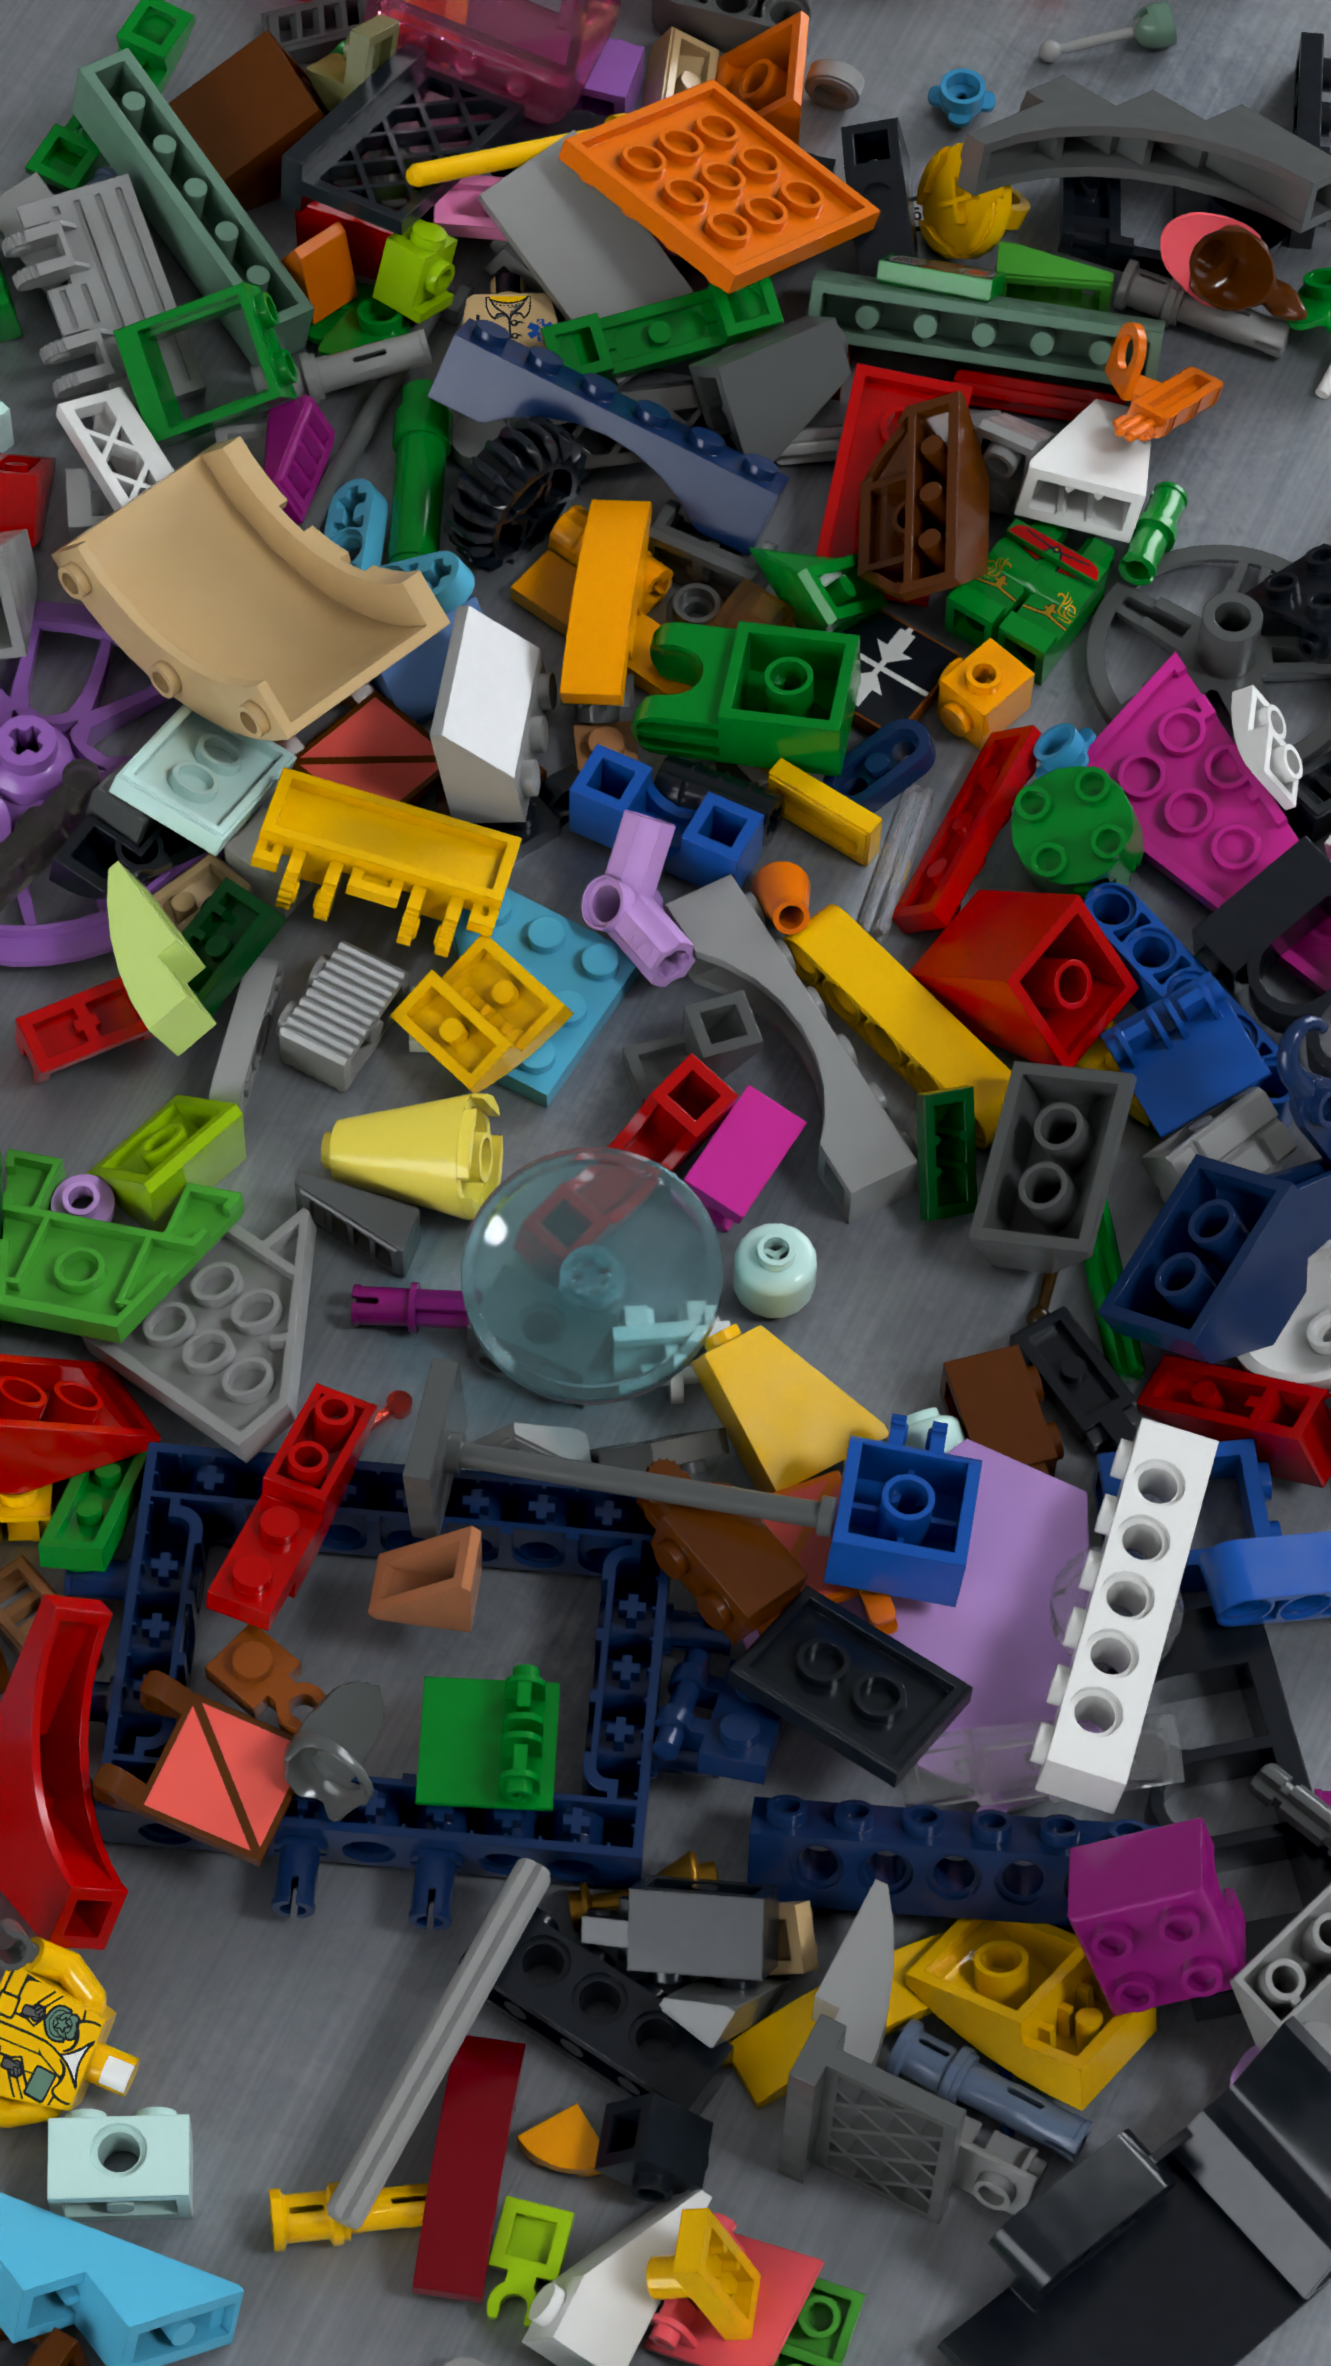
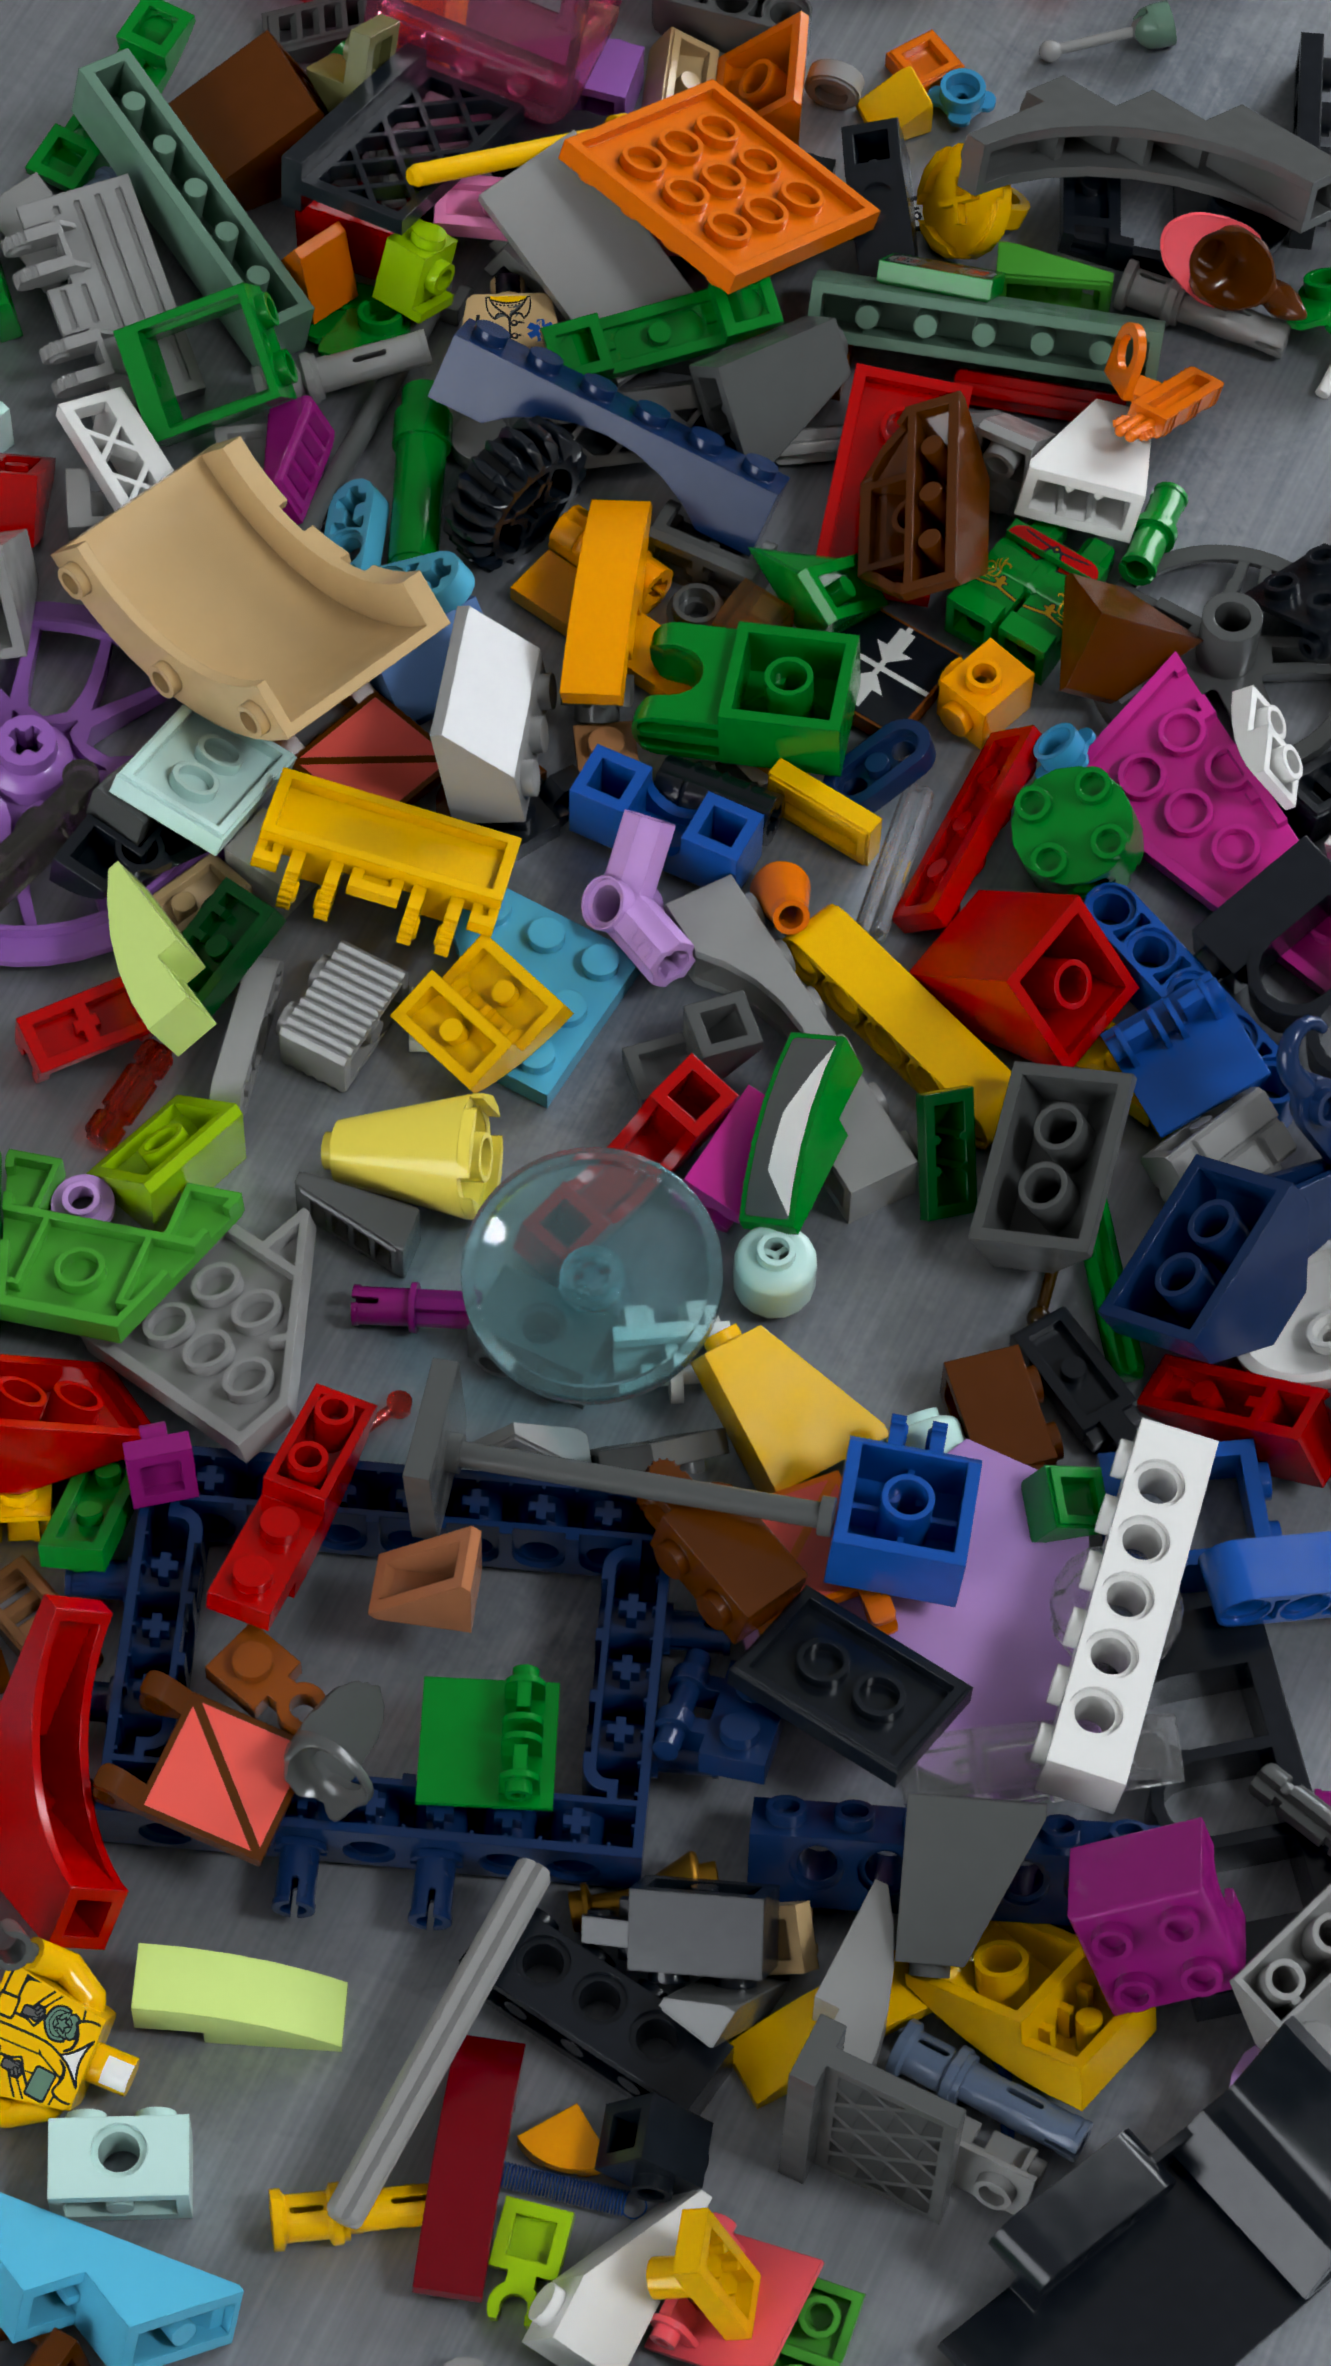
(129, 1094): none -> clear red axle
(160, 1466): none -> magenta tile
(237, 1999): none -> yellowish green slope
(564, 2179): none -> blue piece
(798, 1131): none -> slope
(902, 98): none -> yellow slope
(926, 56): none -> orange tile
(956, 1872): none -> dark grey slope
(1062, 1502): none -> green slope
(1113, 640): none -> reddish brown slope

